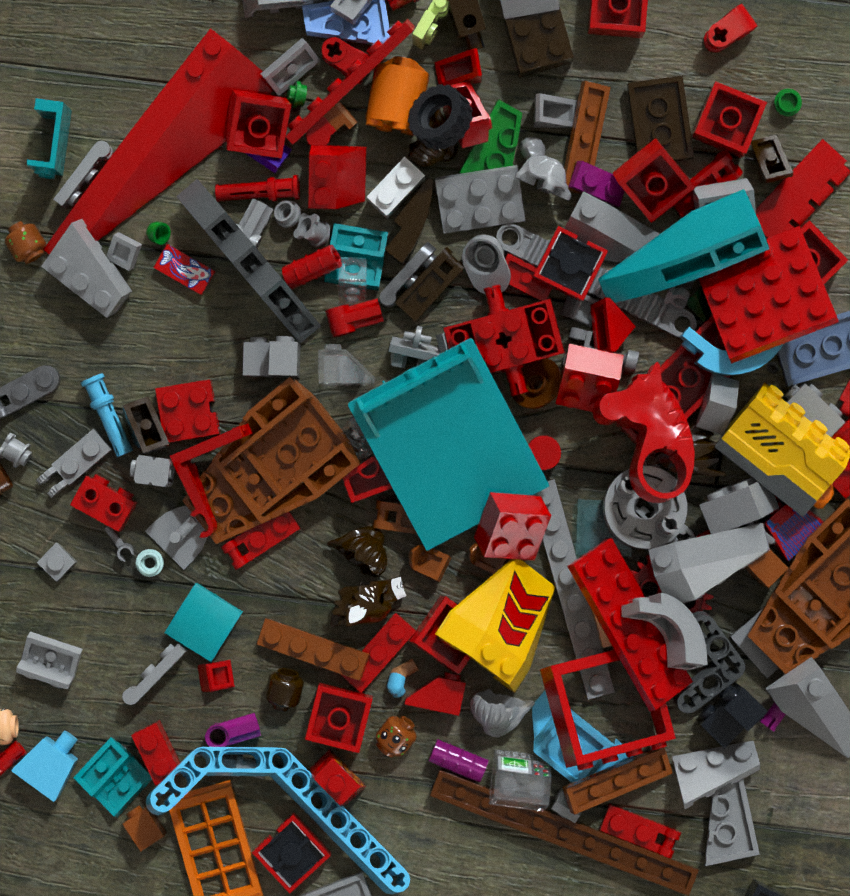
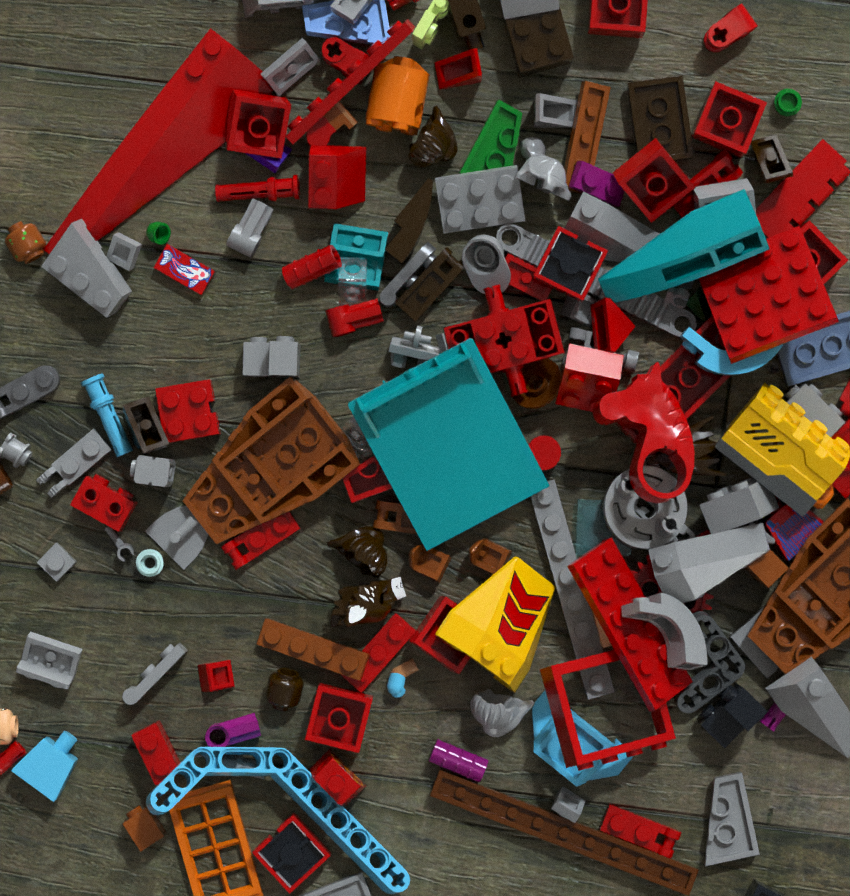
(62, 115): teal panel -> none
(83, 174): light grey plate -> none
(113, 777): teal slope -> none
(190, 477): red hinge -> none
(203, 622): teal slope -> none
(248, 261): dark grey arch -> none
(283, 209): light grey plate -> none
(297, 94): green plate -> none
(312, 229): light grey brick -> none
(340, 368): clear slope -> none
(396, 188): white brick -> none
(396, 736): dark orange head -> none
(439, 694): red slope -> none
(455, 125): black tyre -> none
(481, 121): red brick -> none
(512, 526): red brick -> none
(520, 780): clear slope -> none
(617, 780): dark orange plate -> none
(713, 768): light grey wing -> none
(718, 404): light grey slope -> none

